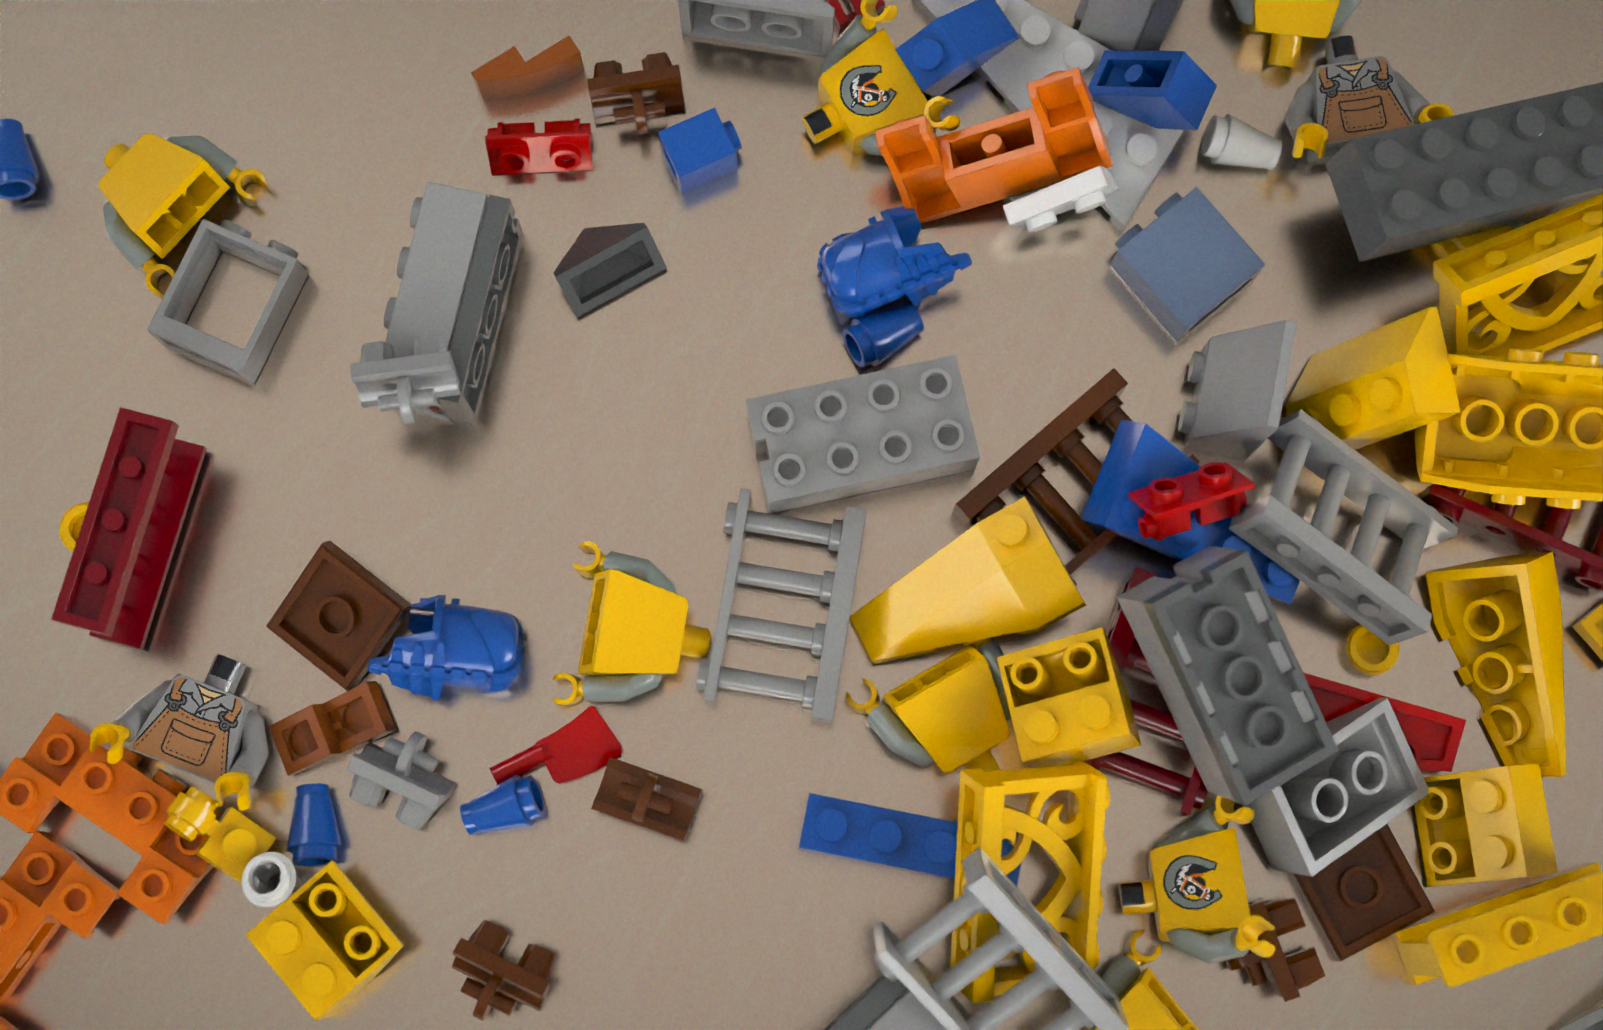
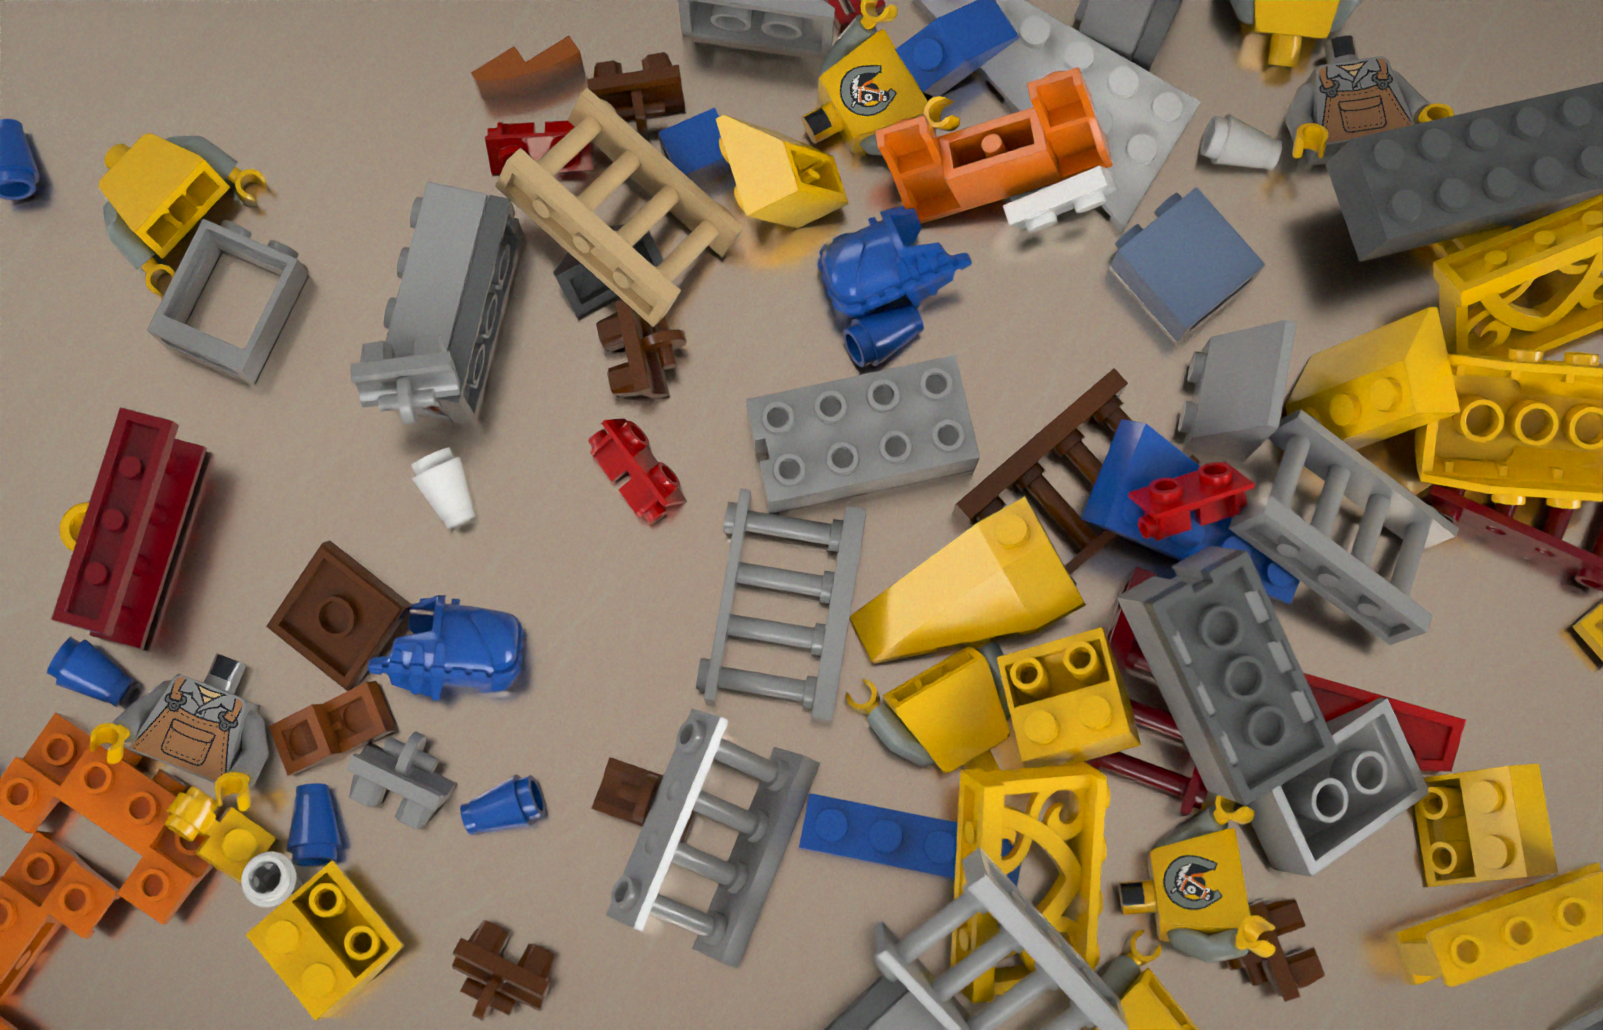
(89, 672): none -> blue cone
(444, 487): none -> white cone
(567, 753): red piece -> none
(589, 239): none -> tan fence
(627, 451): none -> red hinge
(630, 630): yellow torso -> none
(647, 351): none -> reddish brown hips
(755, 855): none -> light grey fence
(779, 175): none -> yellow slope
(1153, 87): blue slope -> none
(1364, 895): reddish brown tile -> none
(1368, 653): yellow tile -> none
(1509, 642): yellow wedge -> none

